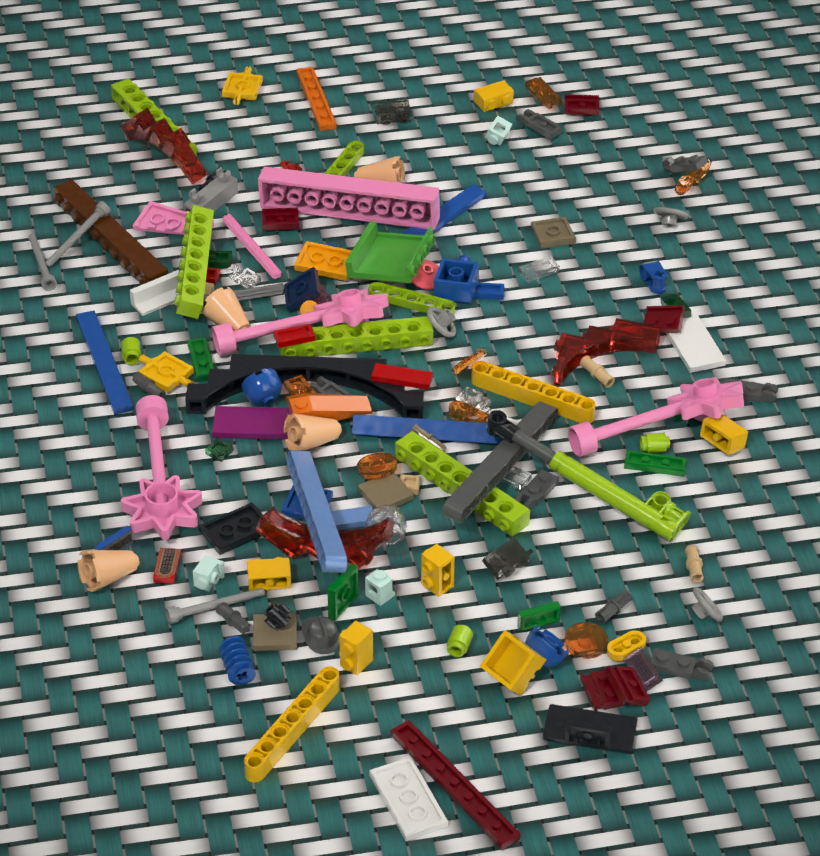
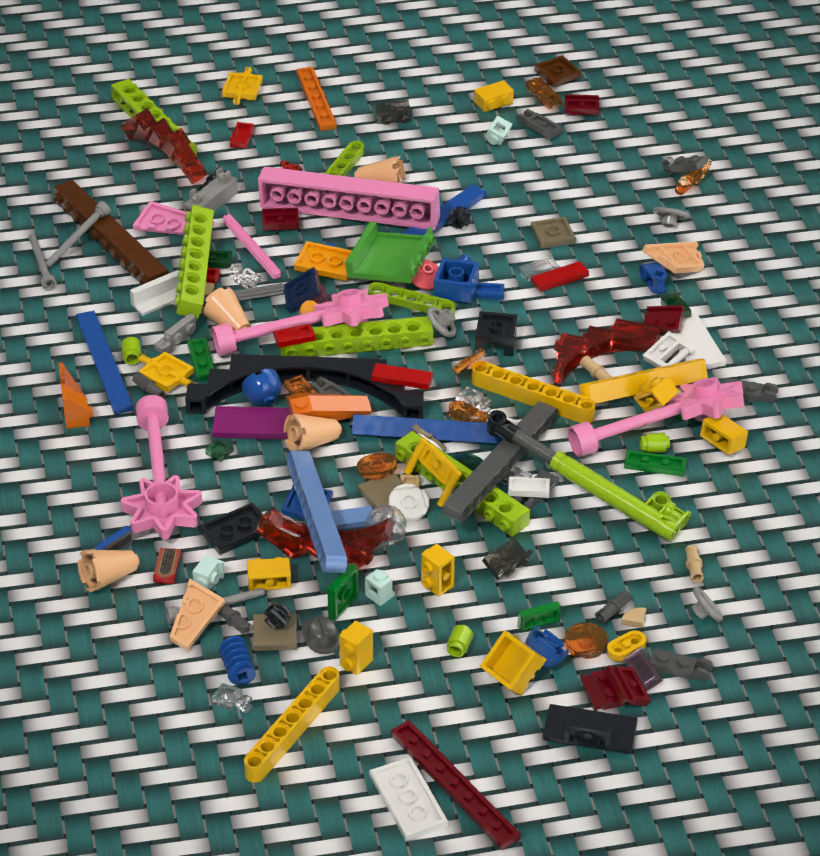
(74, 401): none -> orange wedge
(176, 333): none -> light grey hinge
(195, 614): none -> light nougat wing
(230, 696): none -> clear plate
(242, 135): none -> red tile
(410, 500): none -> white tile
(437, 464): none -> yellow plate
(459, 217): none -> black gear
(469, 460): none -> clear green gear
(496, 328): none -> black panel
(529, 487): none -> white tile
(557, 70): none -> reddish brown plate
(560, 276): none -> red tile
(630, 383): none -> yellow beam
(634, 617): none -> tan tile
(655, 393): none -> yellow brick
(665, 348): none -> white plate
(676, 257): none -> light nougat wing

